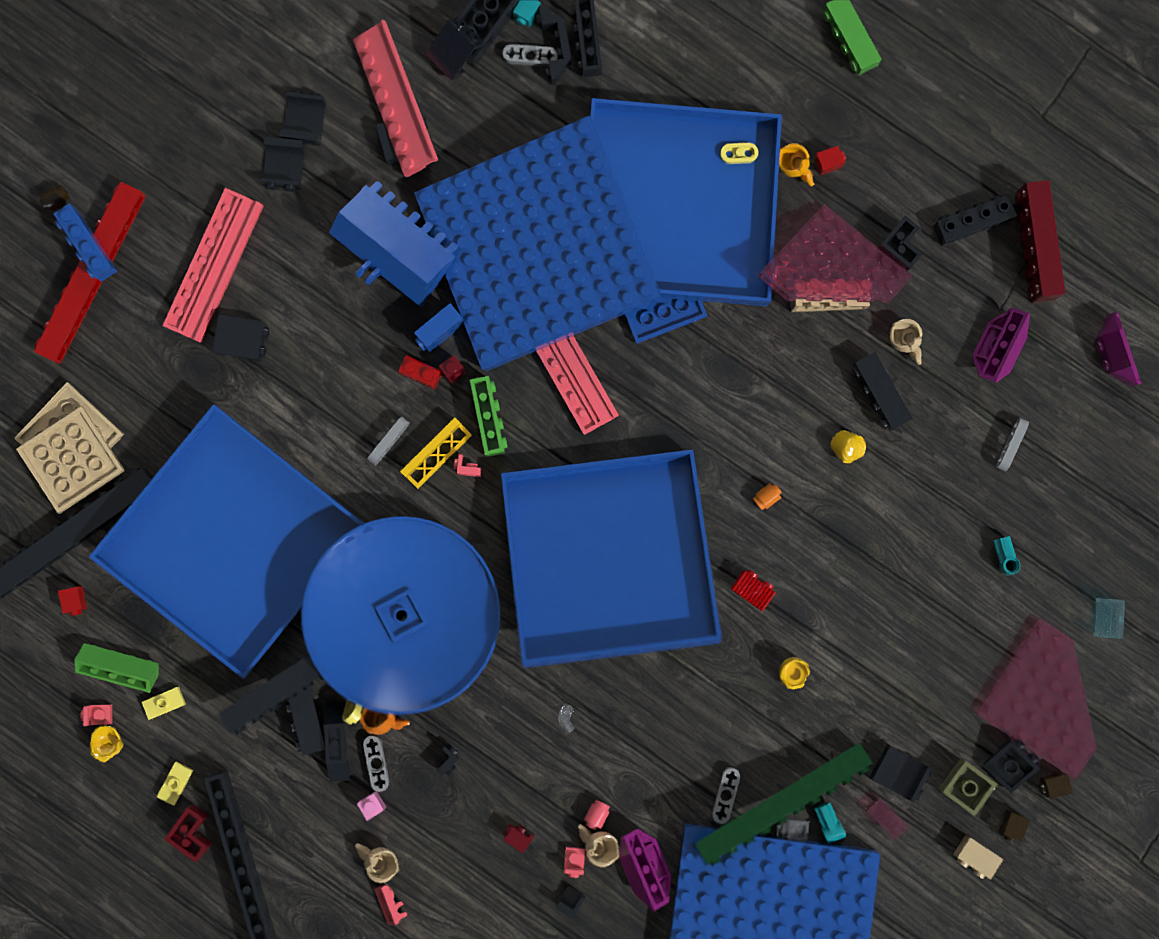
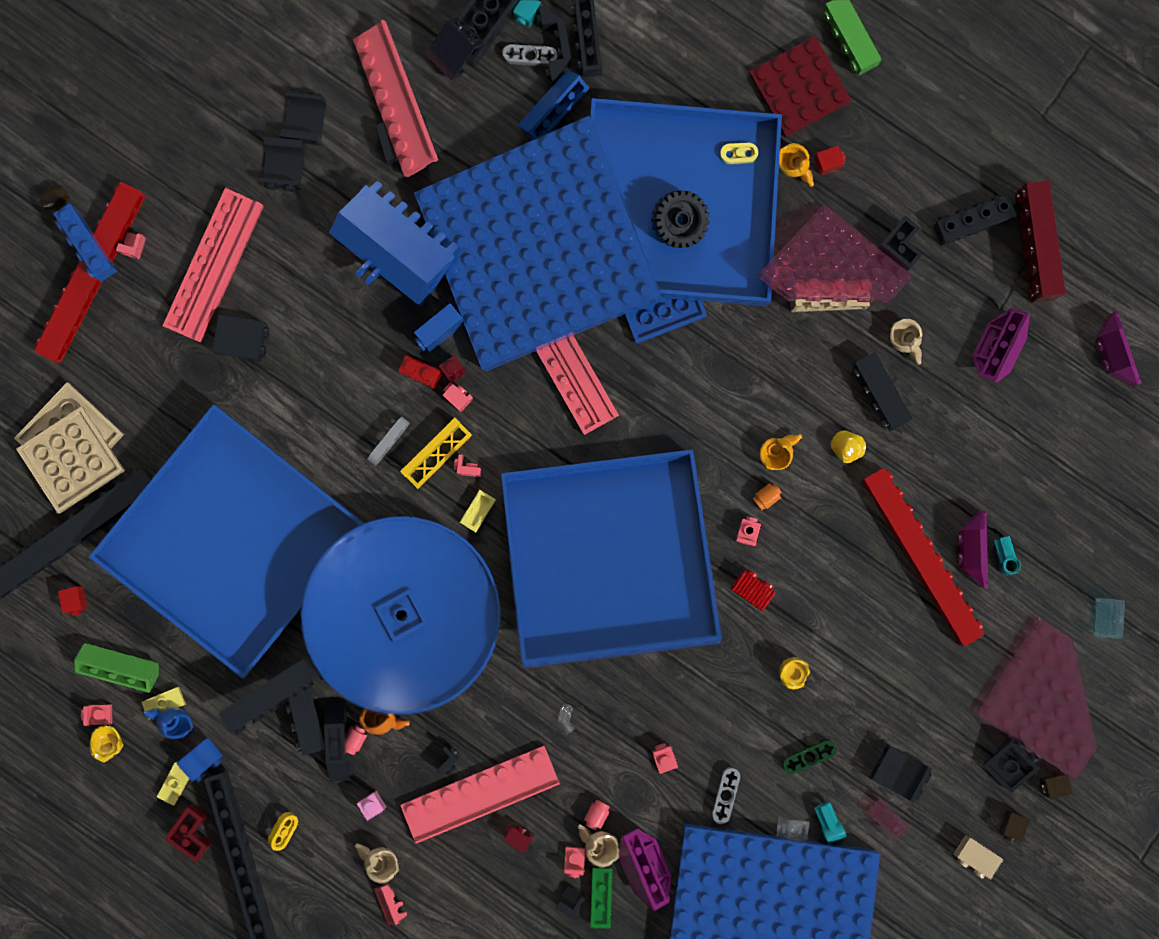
(132, 245): none -> coral panel
(172, 722): none -> blue hair
(200, 760): none -> blue brick
(282, 831): none -> yellow plate
(352, 712): light yellow plate -> none
(354, 738): none -> coral brick
(384, 776): light grey beam -> none
(457, 396): none -> coral brick
(477, 511): none -> light yellow plate
(480, 794): none -> coral plate
(487, 416): bright green brick -> none
(553, 106): none -> blue brick
(601, 897): none -> green plate
(664, 758): none -> coral bracket
(694, 219): none -> black wheel
(743, 537): none -> coral brick
(778, 452): none -> light orange hair
(782, 804): dark green brick -> none
(798, 767): none -> dark green beam
(800, 86): none -> dark red plate
(922, 557): none -> red brick
(967, 787): olive brick -> none
(973, 549): none -> magenta wedge
(1012, 444): light grey beam -> none

